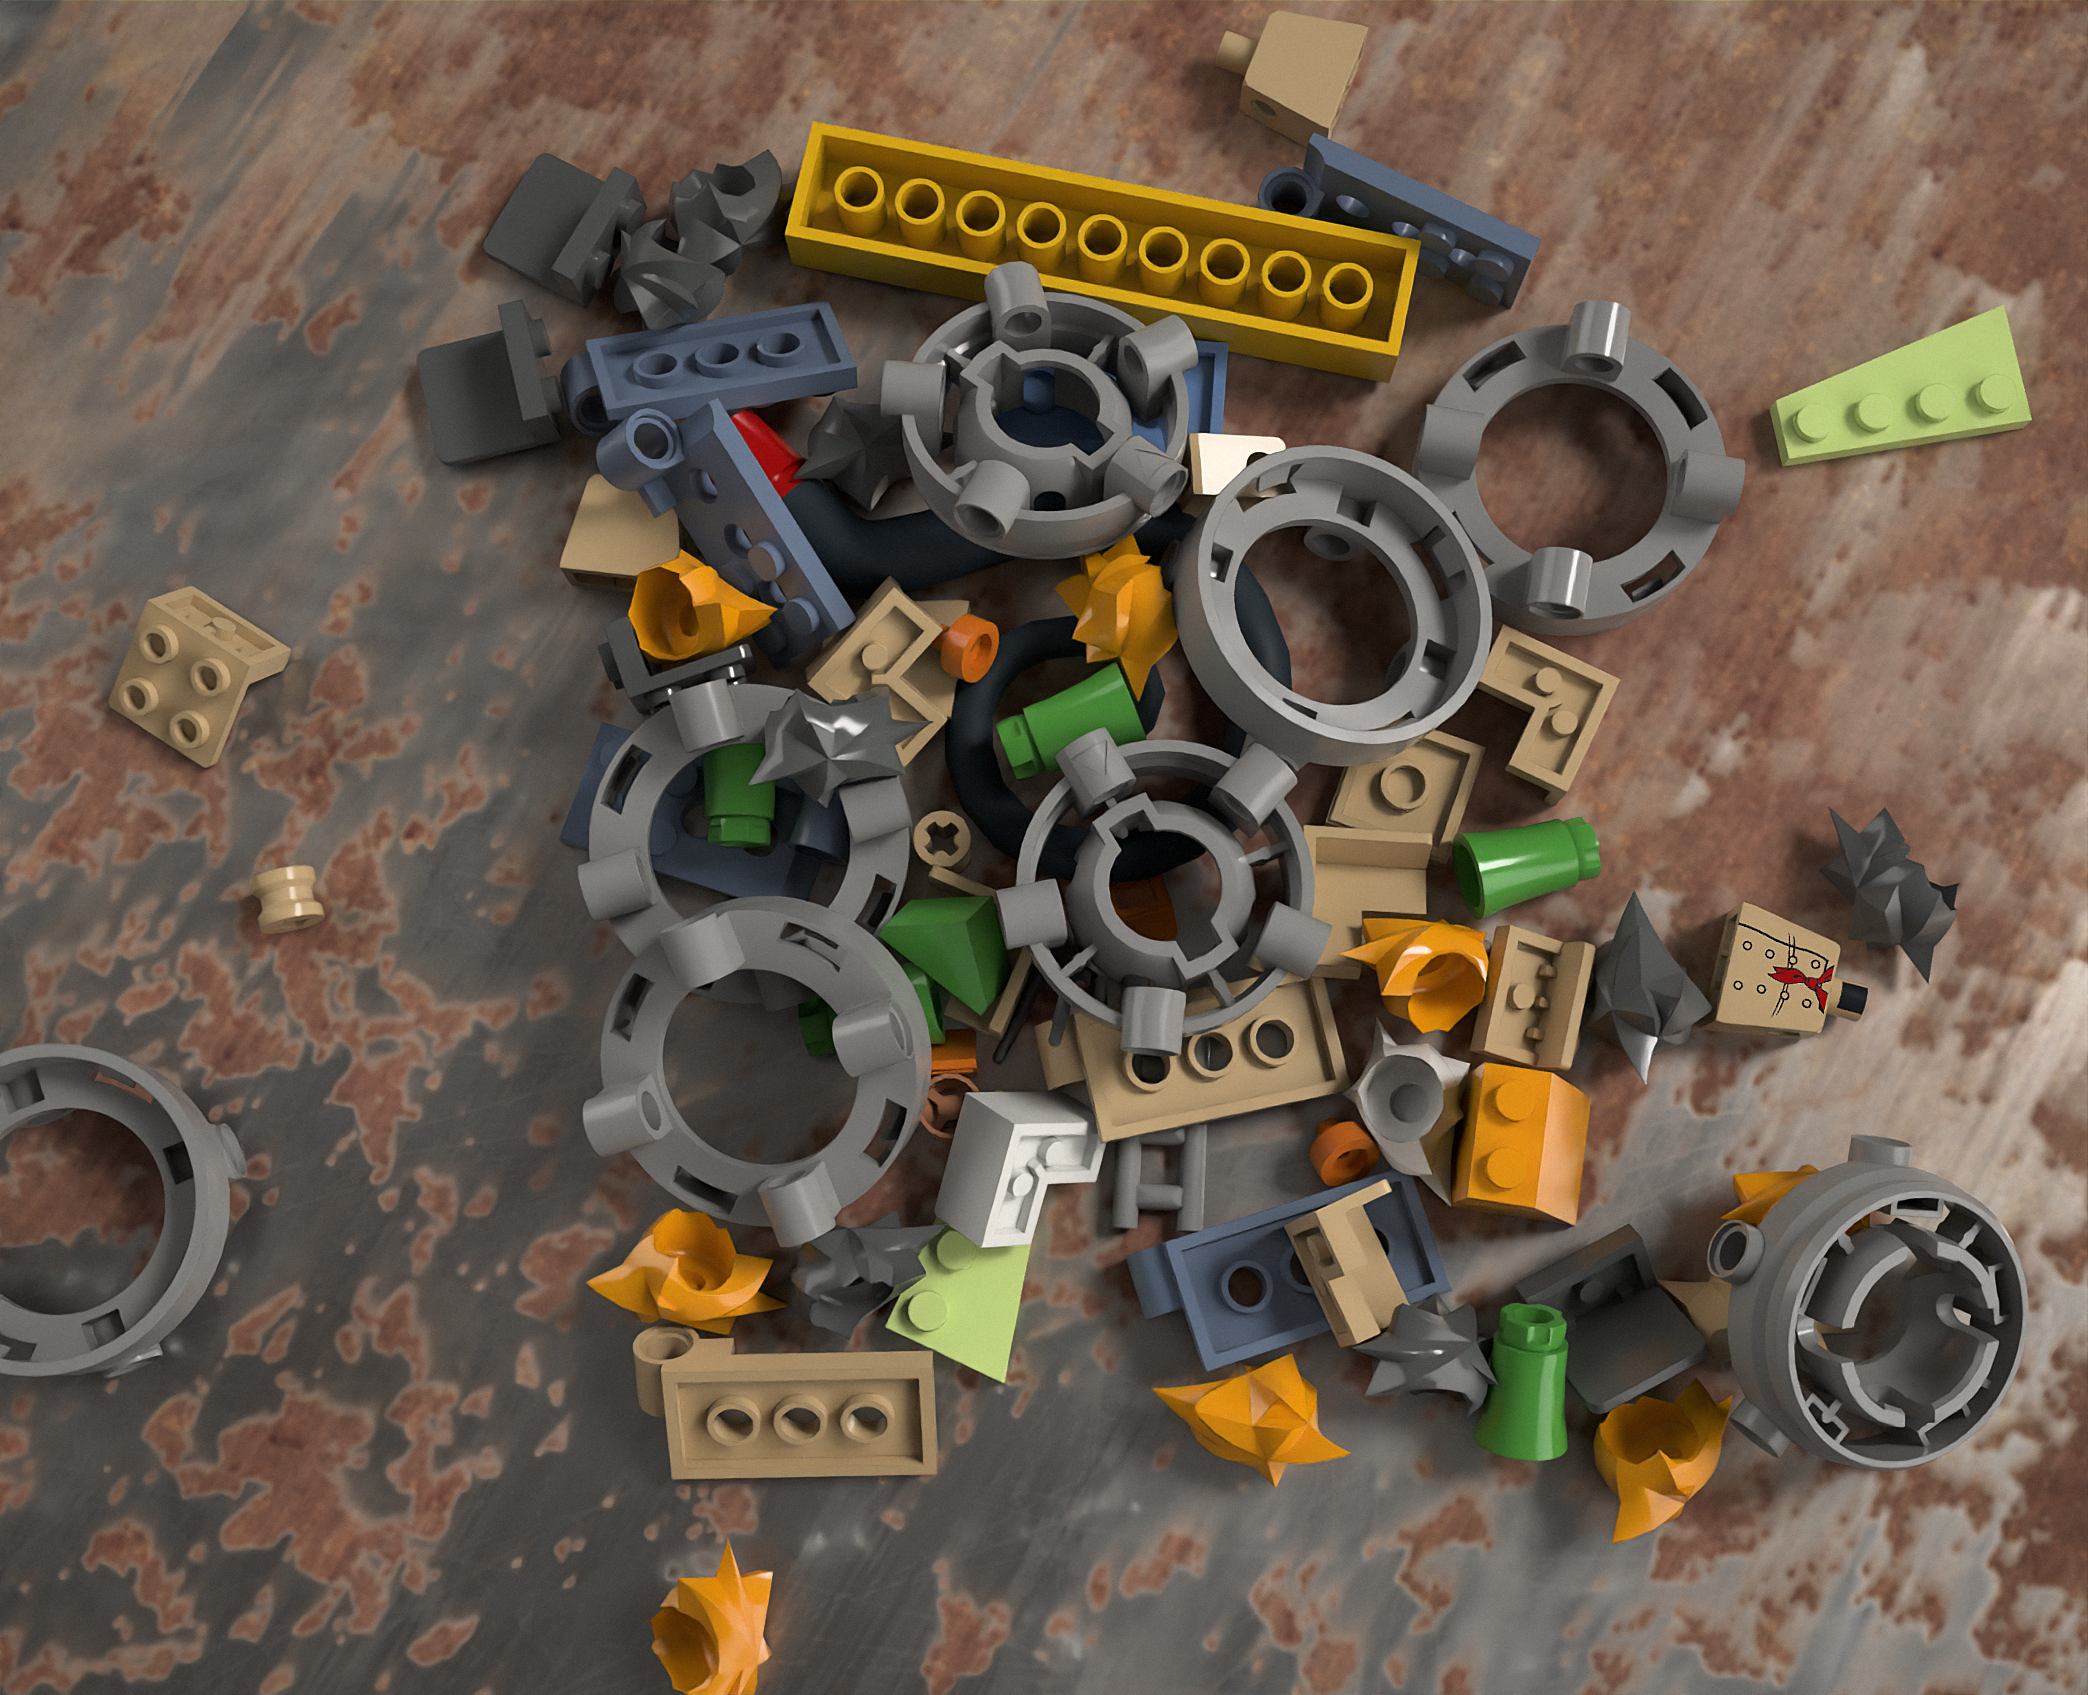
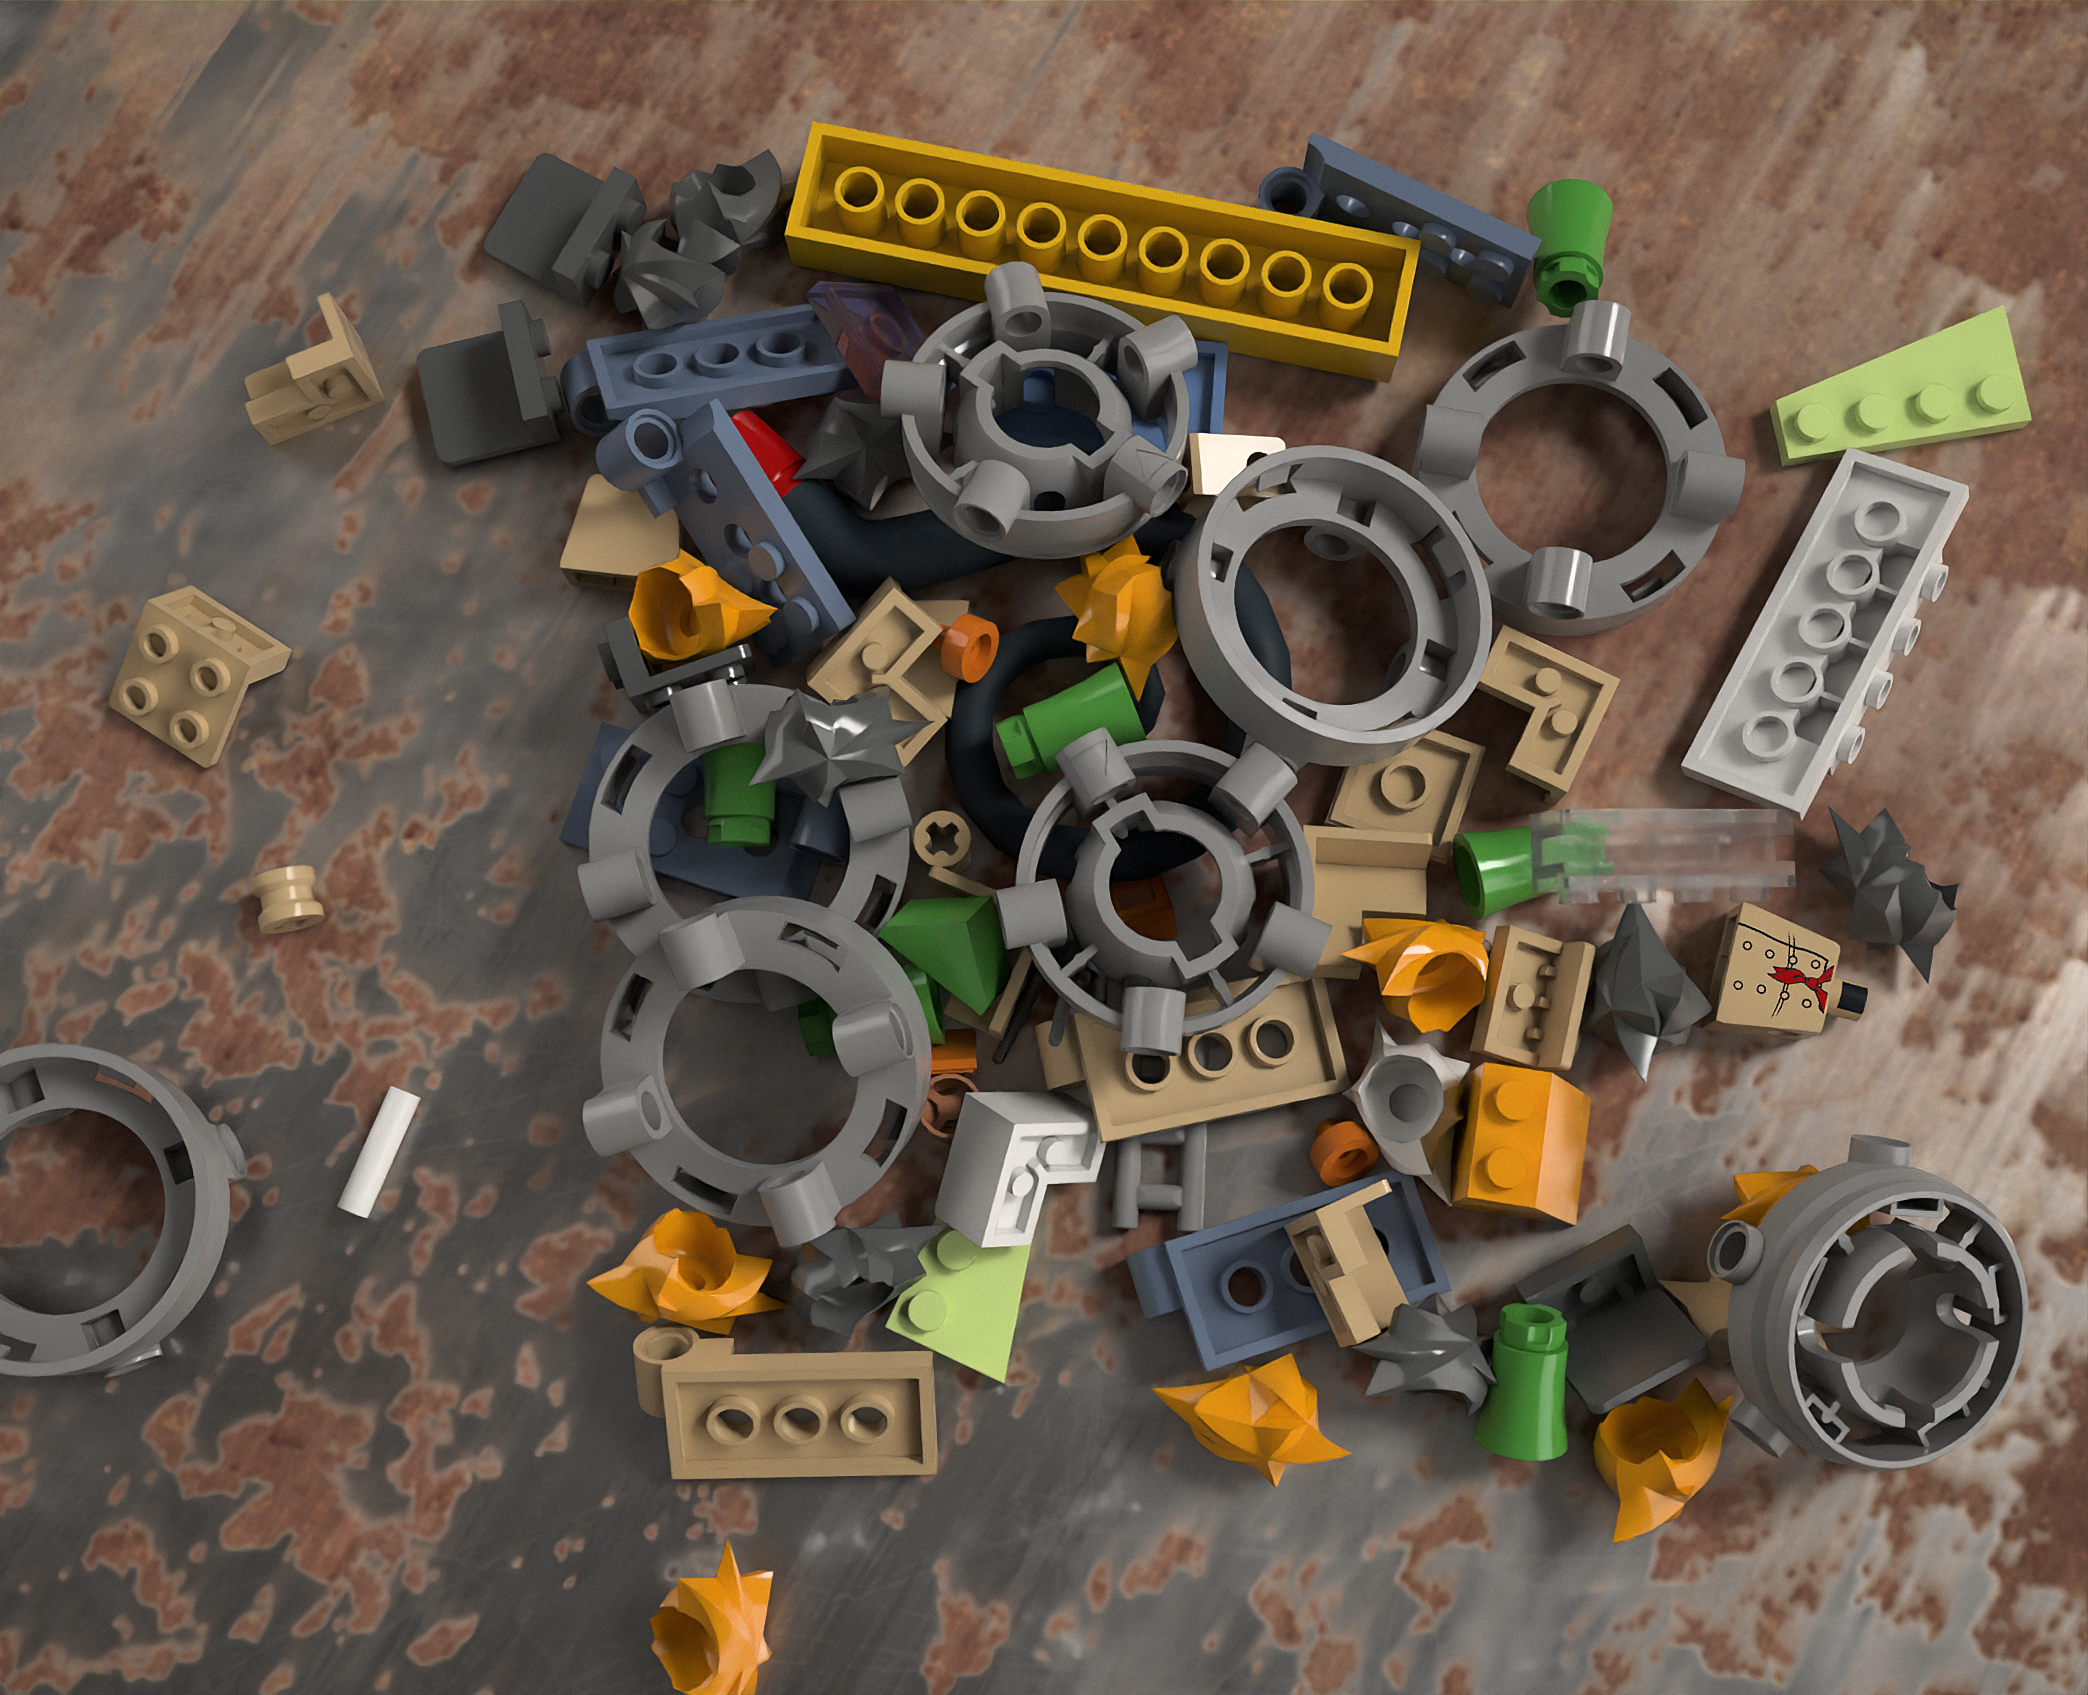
(314, 383): none -> tan panel
(378, 1152): none -> white piece
(866, 327): none -> tile
(1295, 72): tan torso -> none
(1573, 227): none -> bright green plant
(1659, 851): none -> clear brick
(1829, 634): none -> white plate

